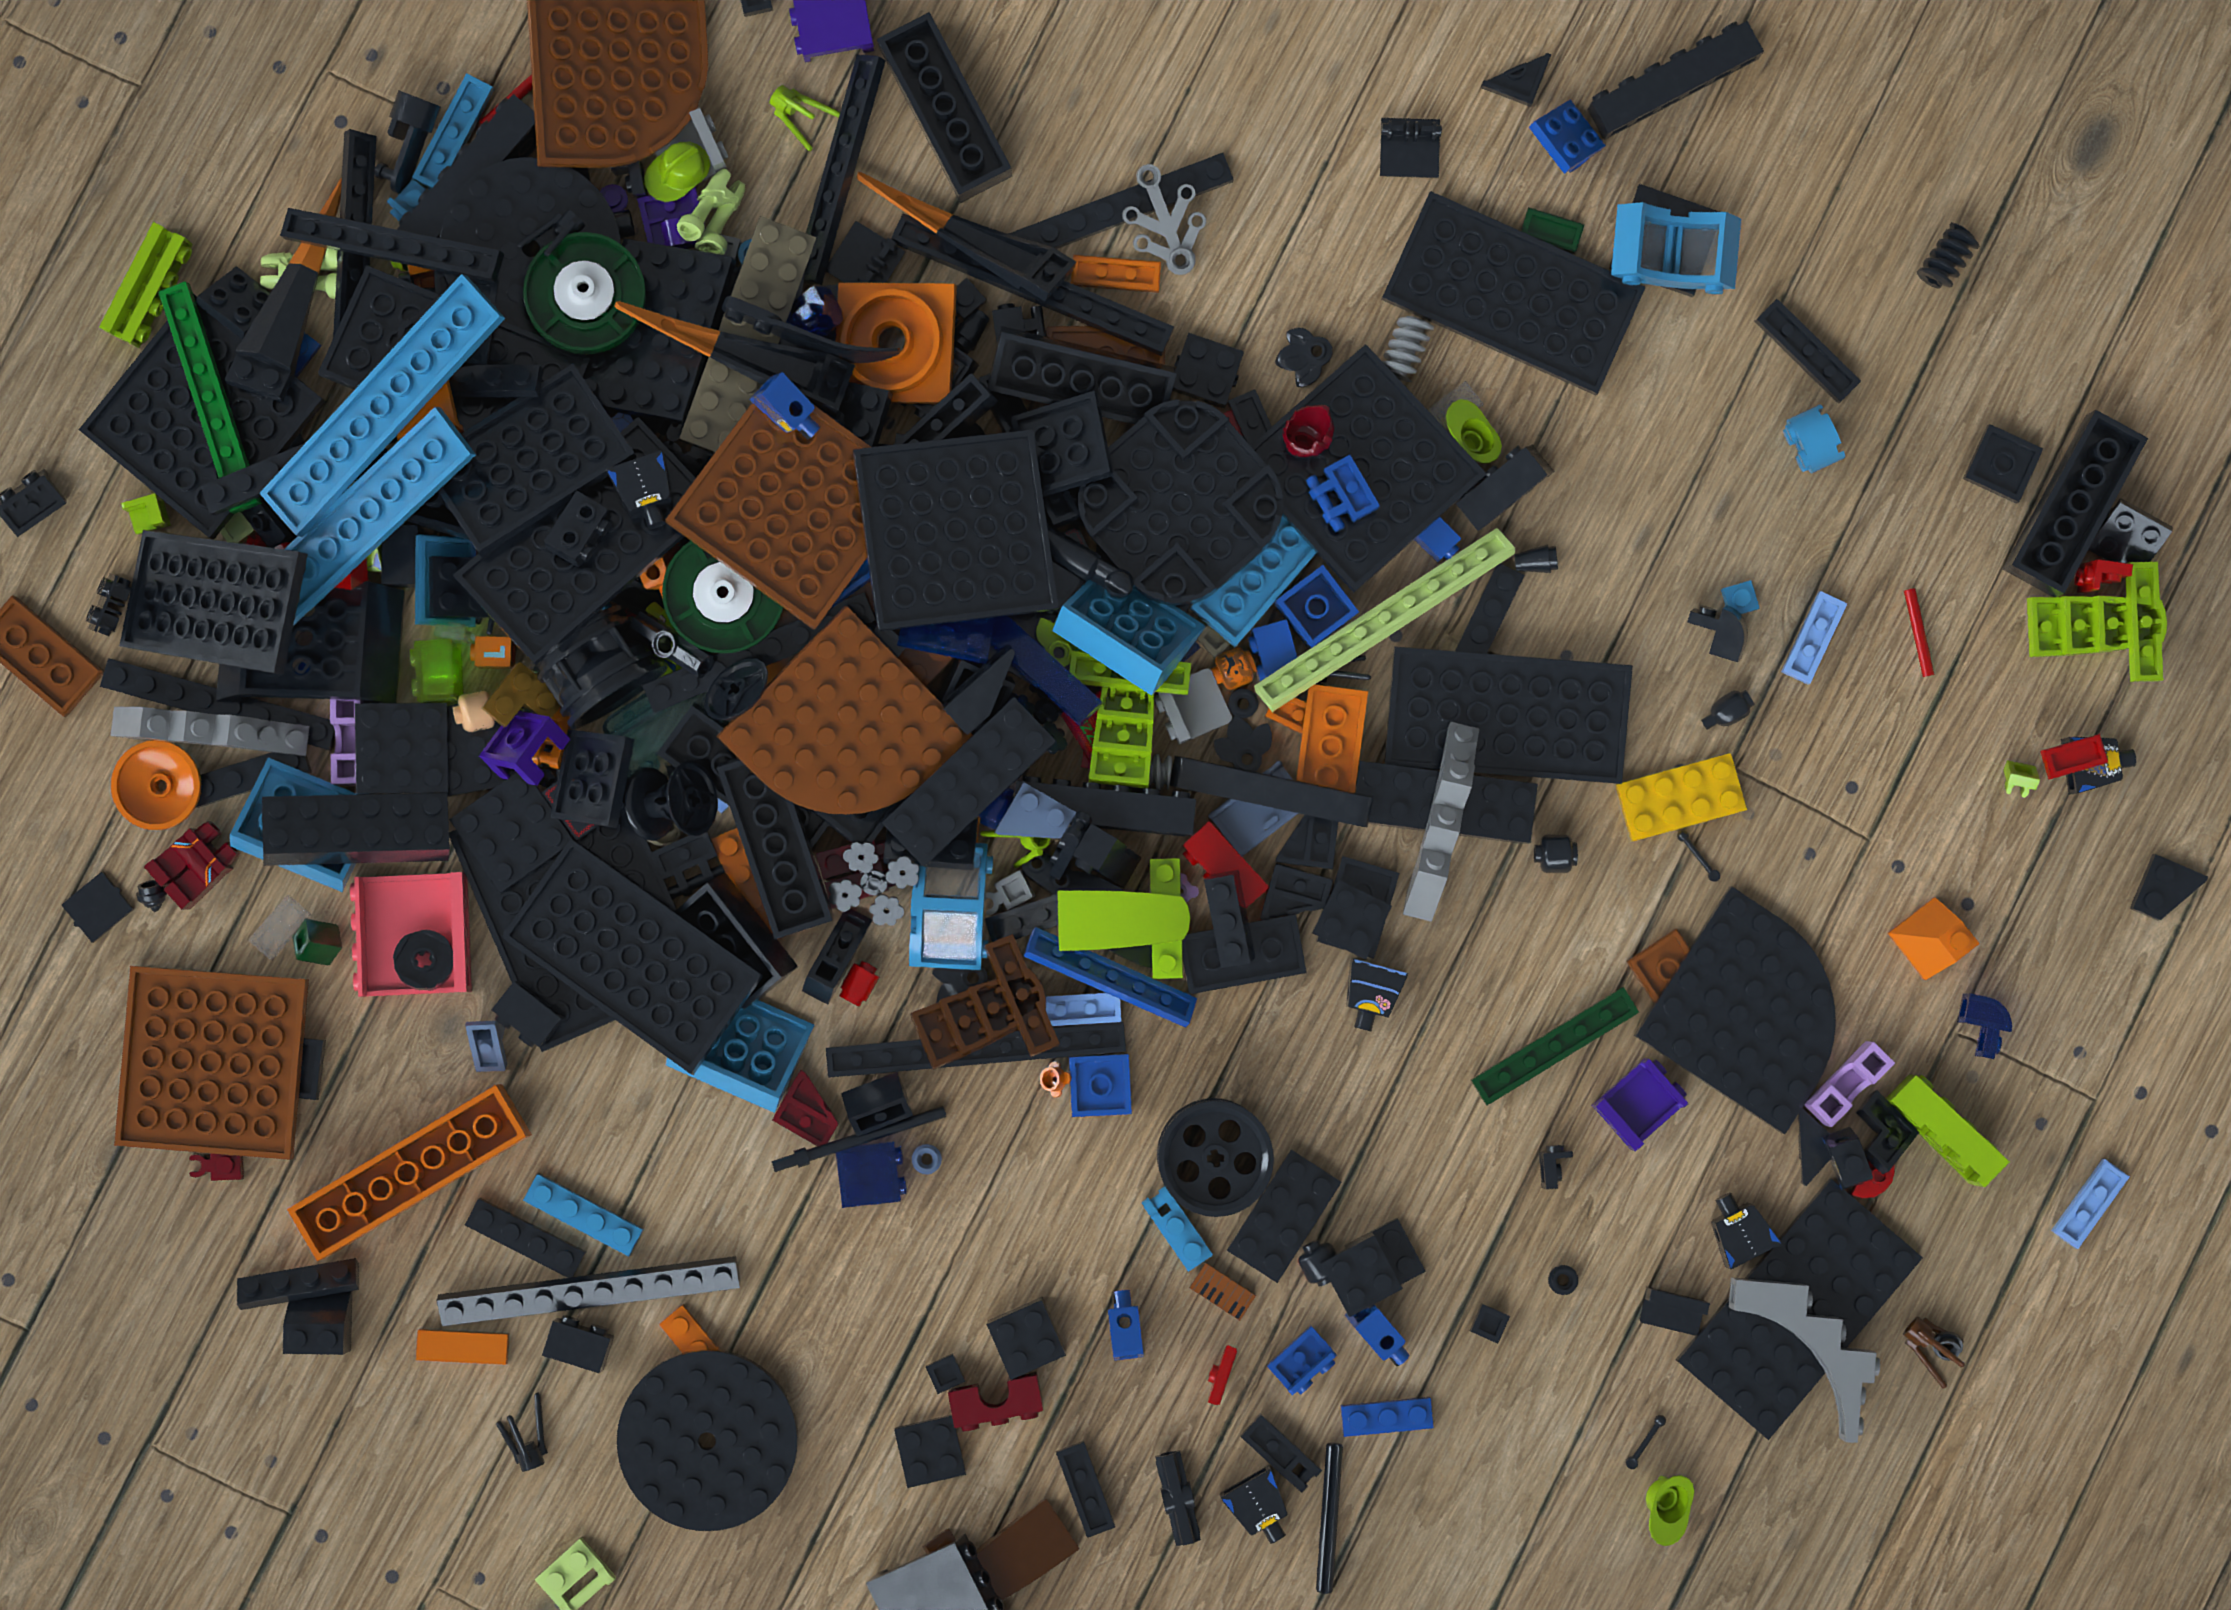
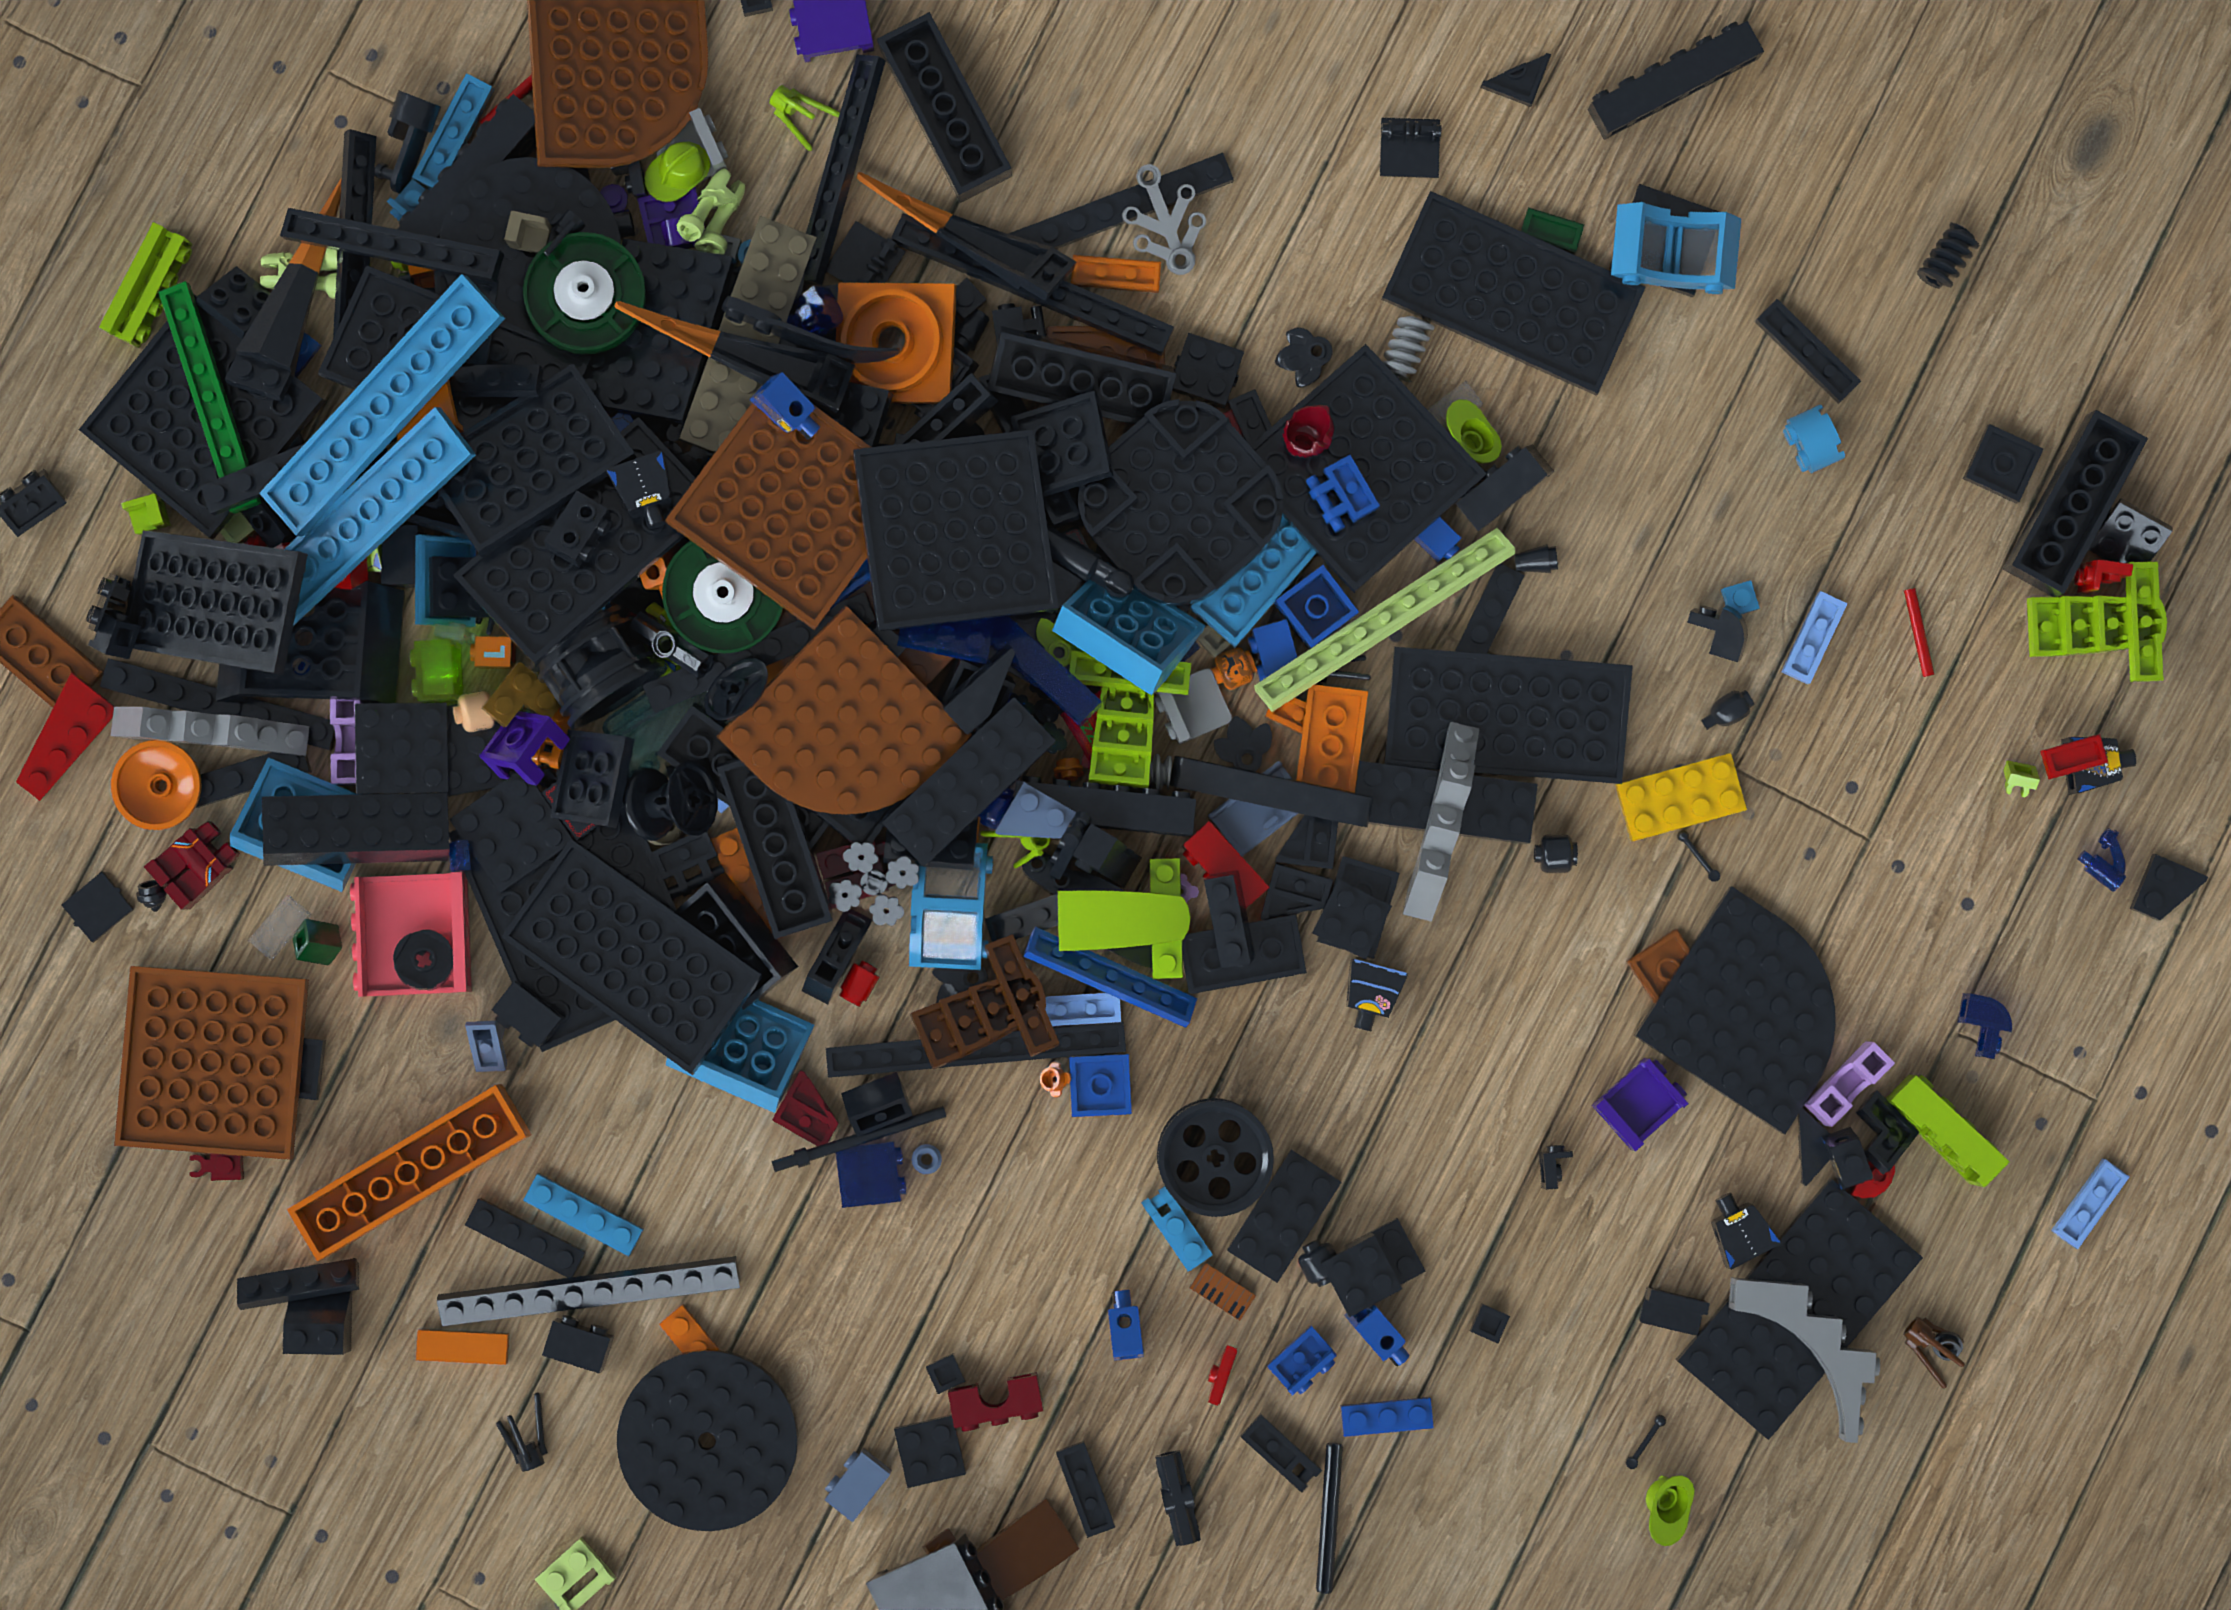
(69, 730): none -> red wing
(116, 635): none -> black brick
(459, 856): none -> clear blue tile
(527, 232): none -> dark tan panel
(857, 1484): none -> sand blue brick
(1011, 892): light grey plate -> none
(1026, 1338): black brick -> none
(1068, 769): none -> orange plate
(1249, 696): black plate -> none
(1257, 1504): black torso -> none
(1554, 1046): dark green plate -> none
(1567, 136): blue plate -> none
(1572, 1281): black plate -> none
(1933, 938): orange slope -> none
(2109, 875): none -> clear blue plant

